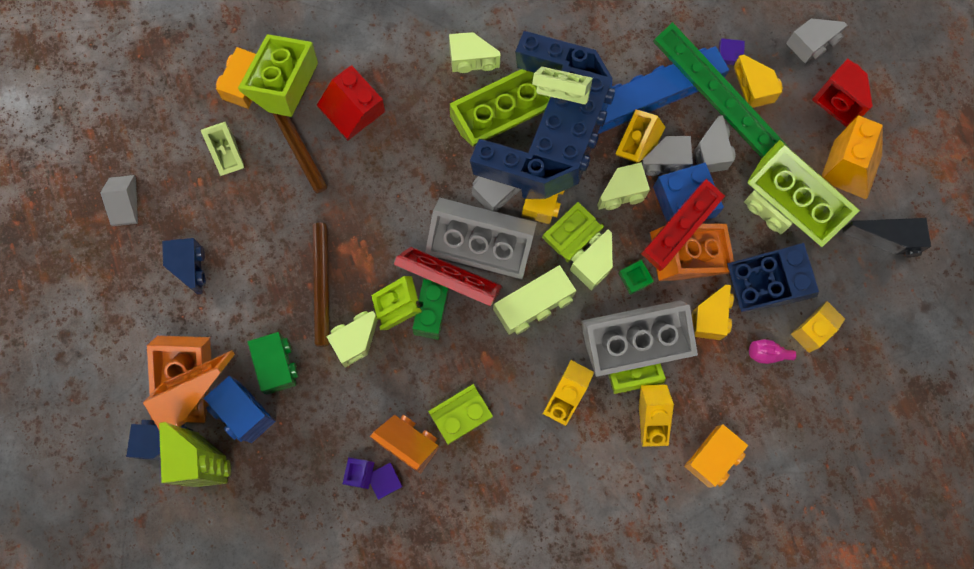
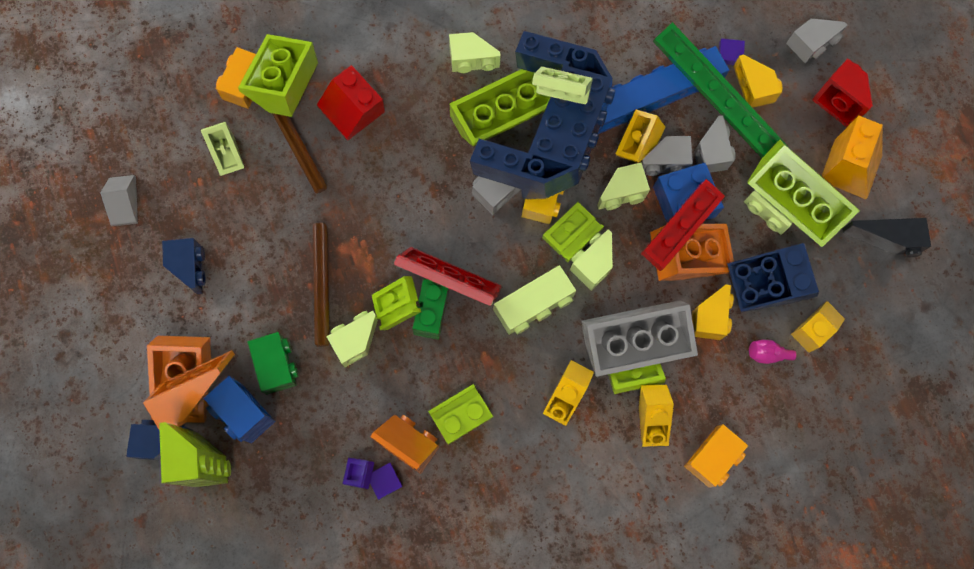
(480, 238): light grey slope -> none
(635, 277): green plate -> none

